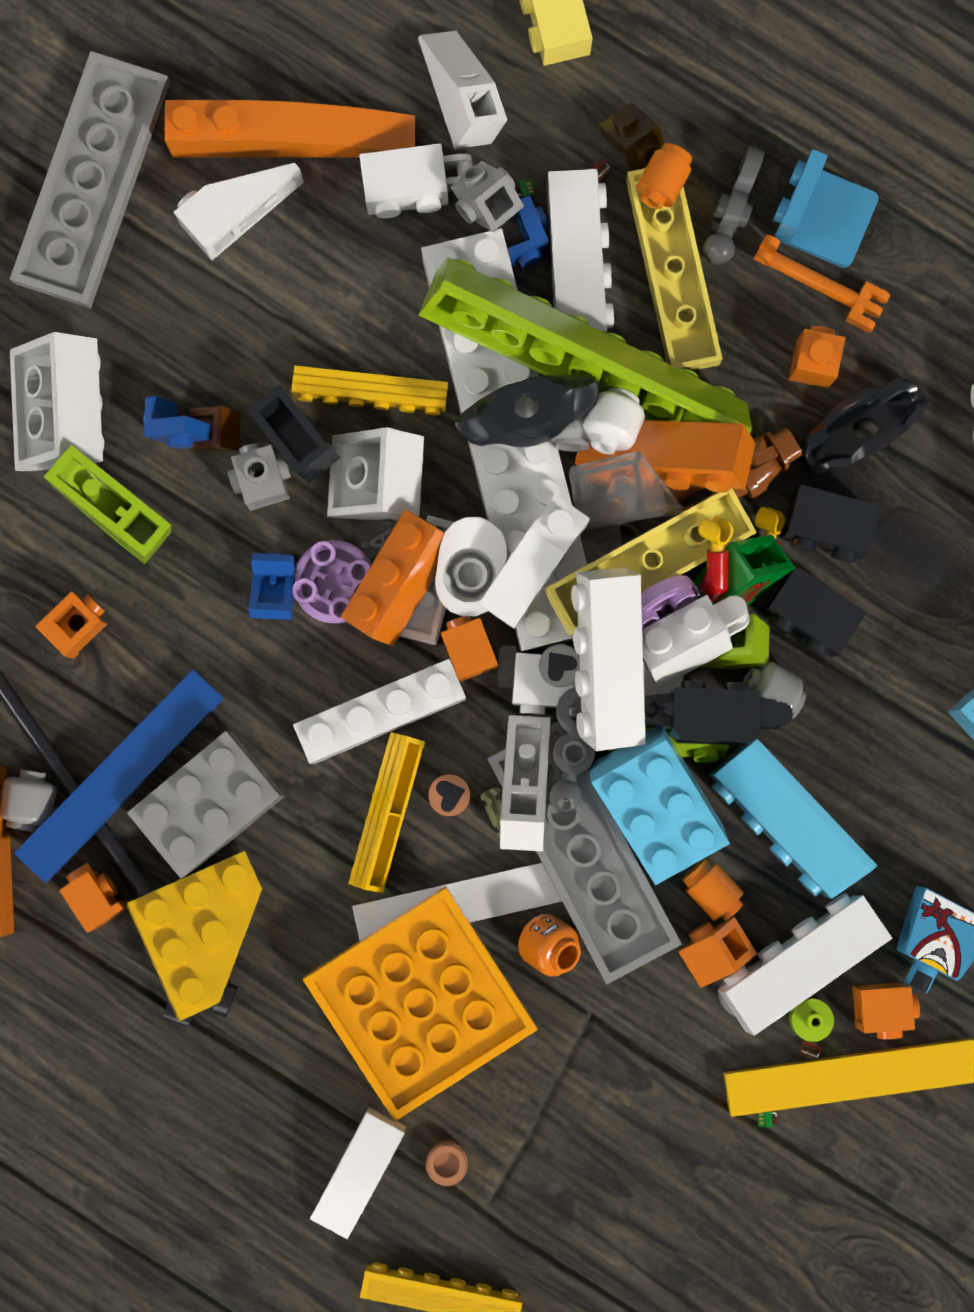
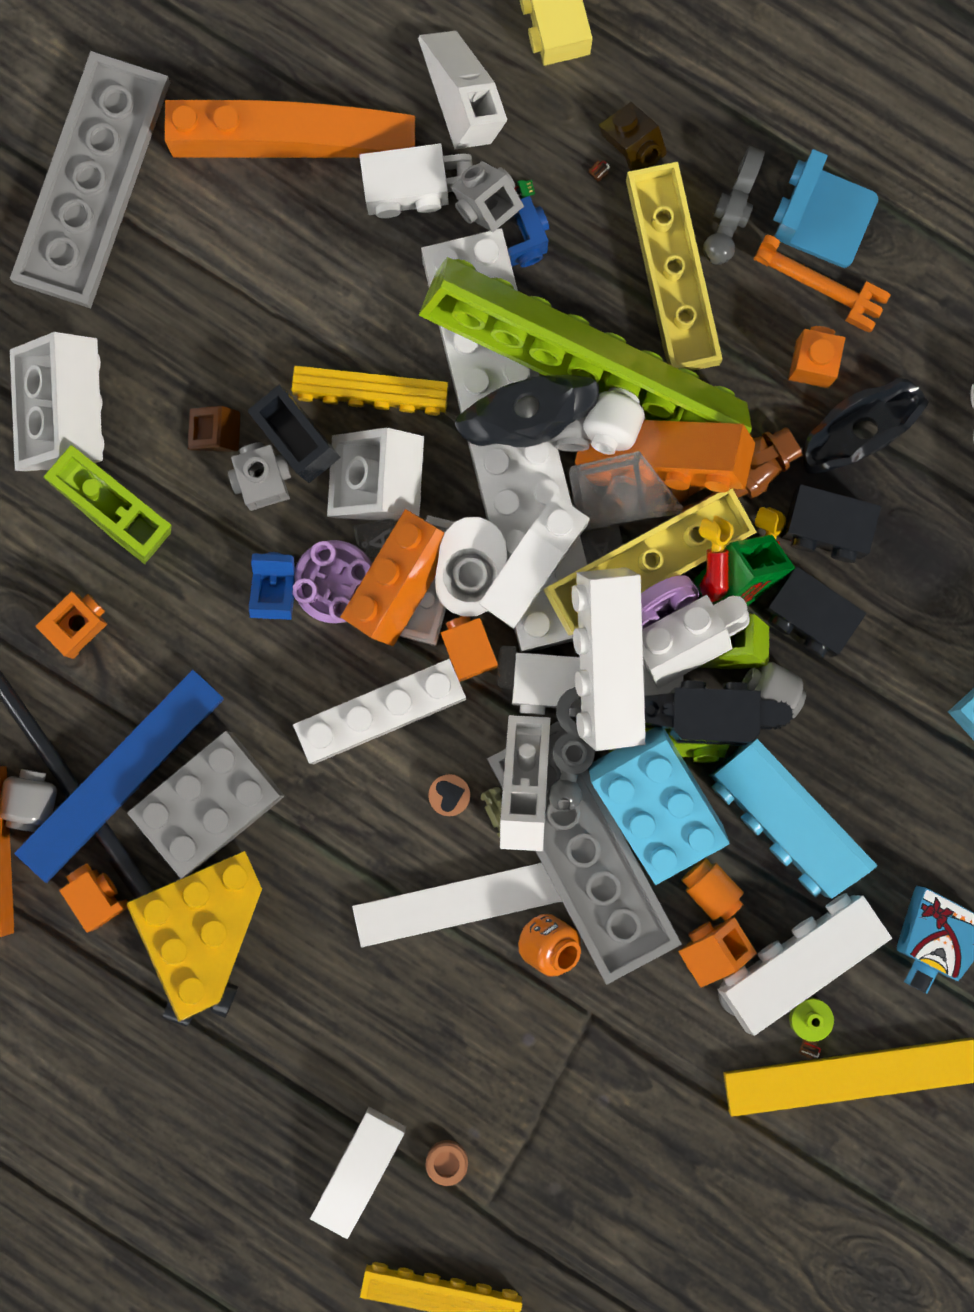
(164, 425): blue bracket -> none
(231, 207): white slope -> none
(386, 812): yellow piece -> none
(420, 1003): light orange plate -> none
(559, 665): tile -> none
(577, 246): white brick -> none
(664, 176): orange brick -> none
(765, 1119): green piece -> none
(885, 1009): orange brick -> none

